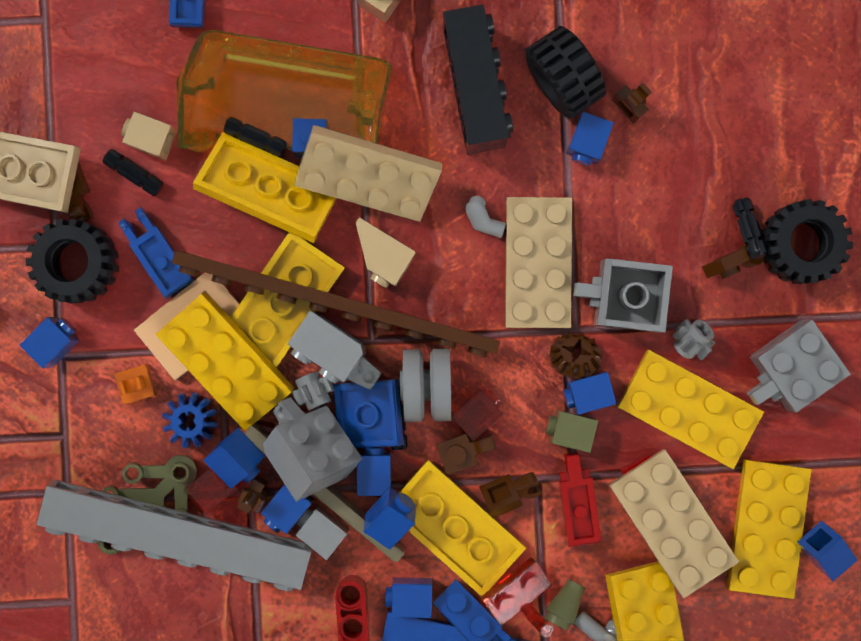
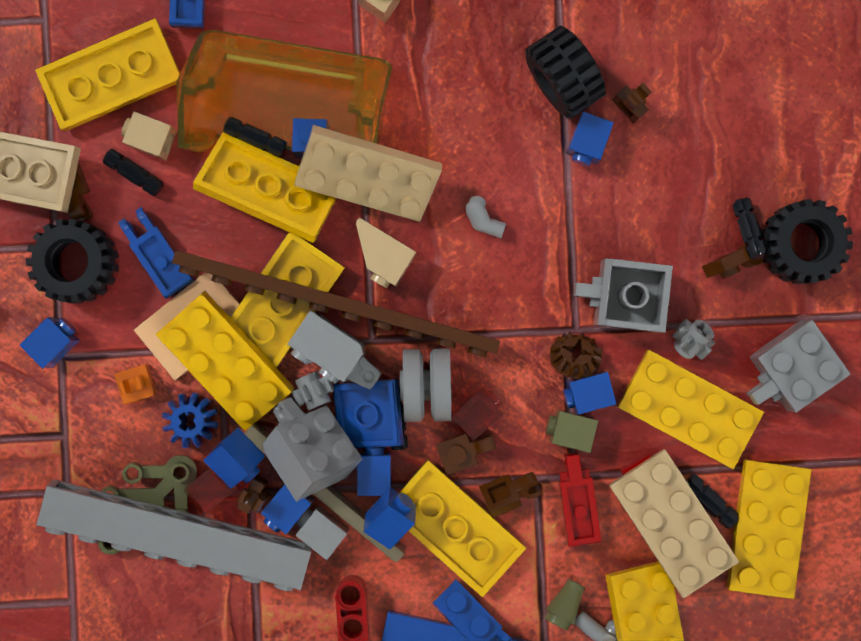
(109, 75): none -> yellow plate
(410, 597): blue brick -> none
(475, 79): black brick -> none
(517, 593): clear red plate -> none
(538, 262): tan plate -> none
(712, 502): none -> black axle
(827, 550): blue brick -> none

